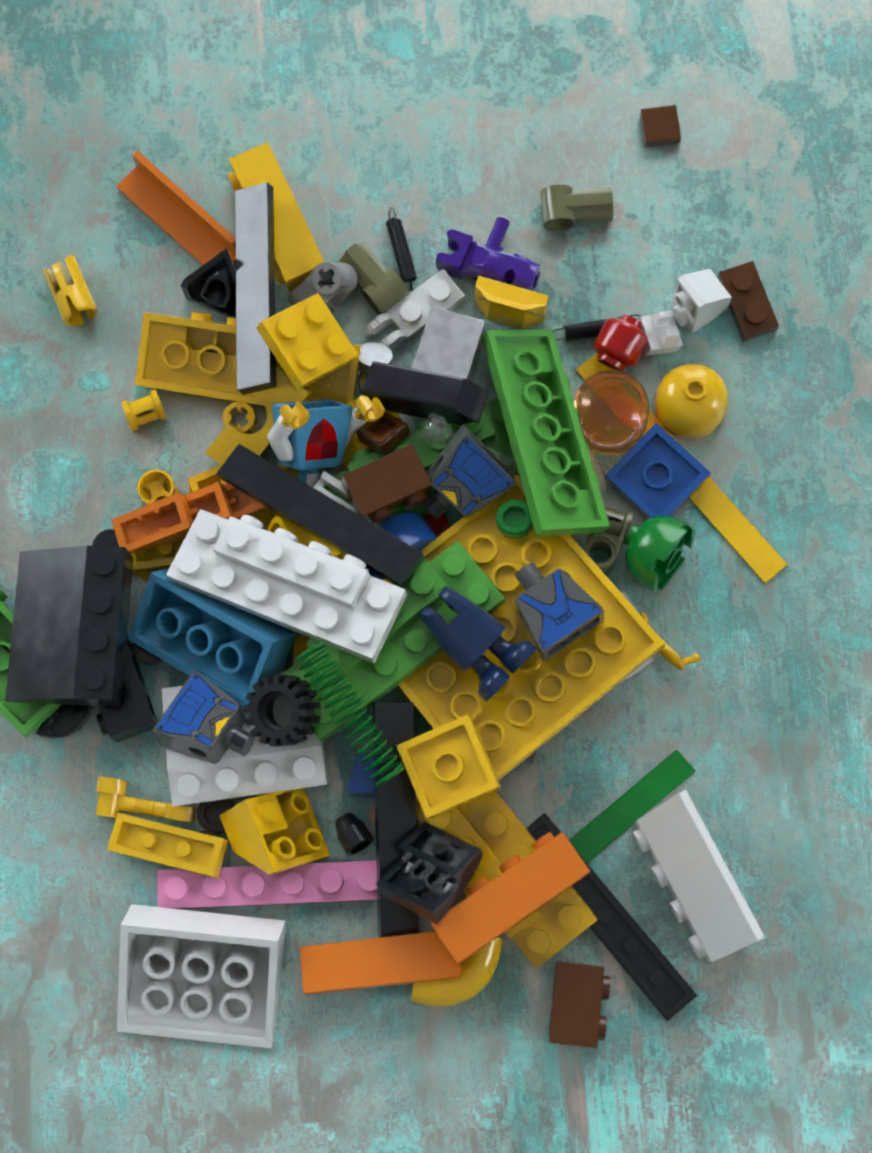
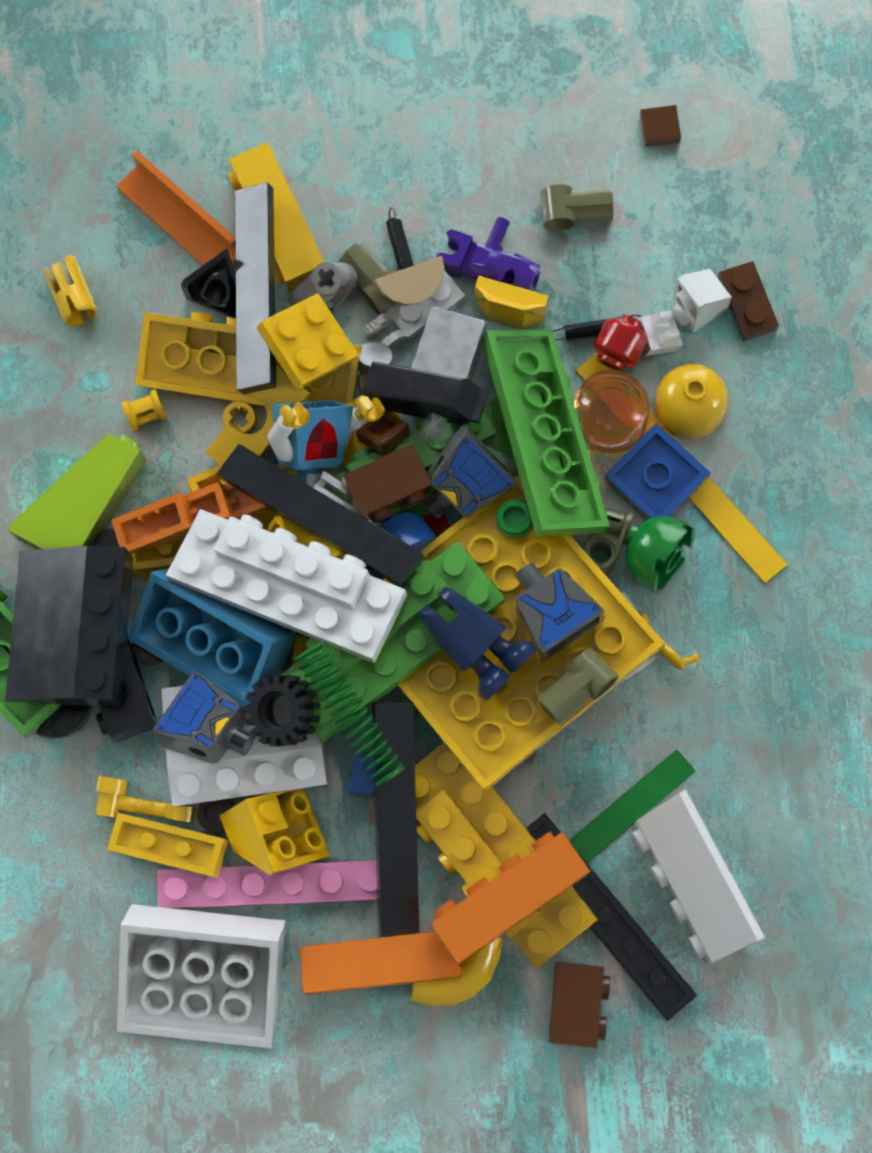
(82, 498): none -> lime slope
(155, 485): yellow wheel -> none
(352, 834): black hose -> none
(412, 283): none -> tan tile
(431, 872): black slope -> none
(448, 766): yellow plate -> none
(585, 680): none -> olive piece

